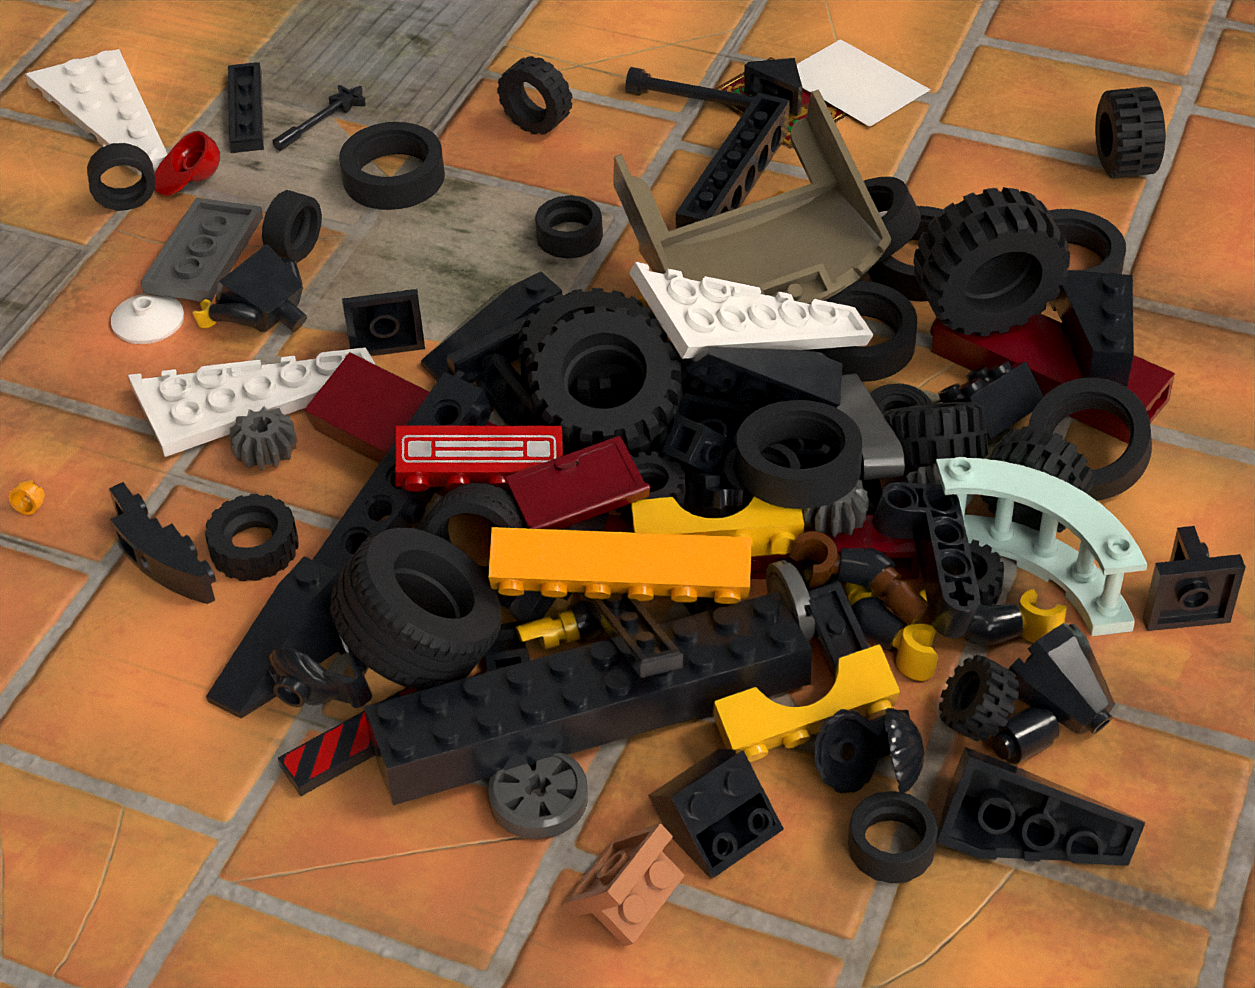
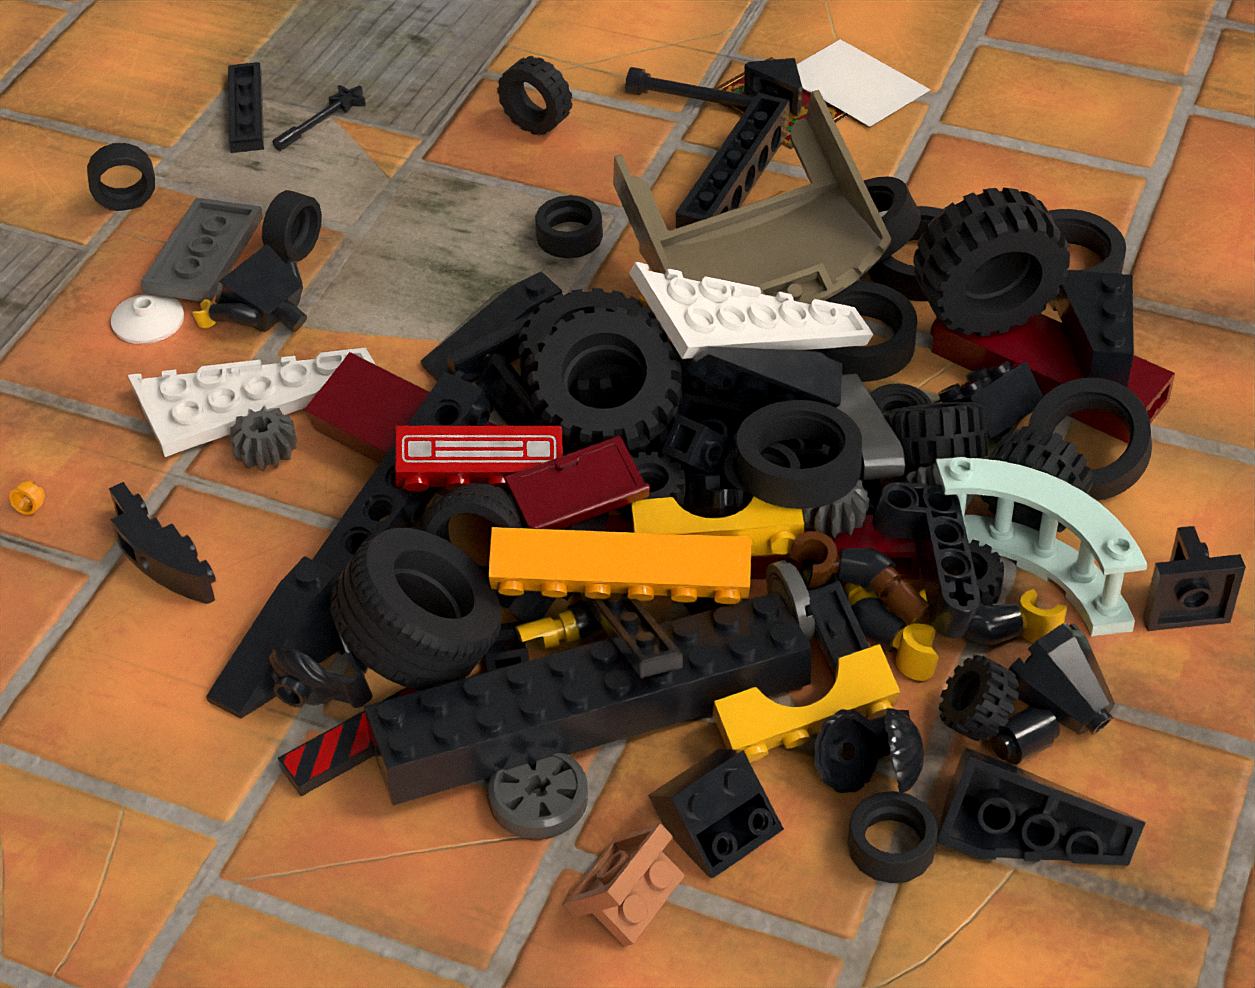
(101, 101): white wing -> none
(190, 160): red cap -> none
(255, 561): black tyre -> none
(384, 322): black slope -> none
(392, 191): black tyre -> none
(1130, 132): black tyre -> none

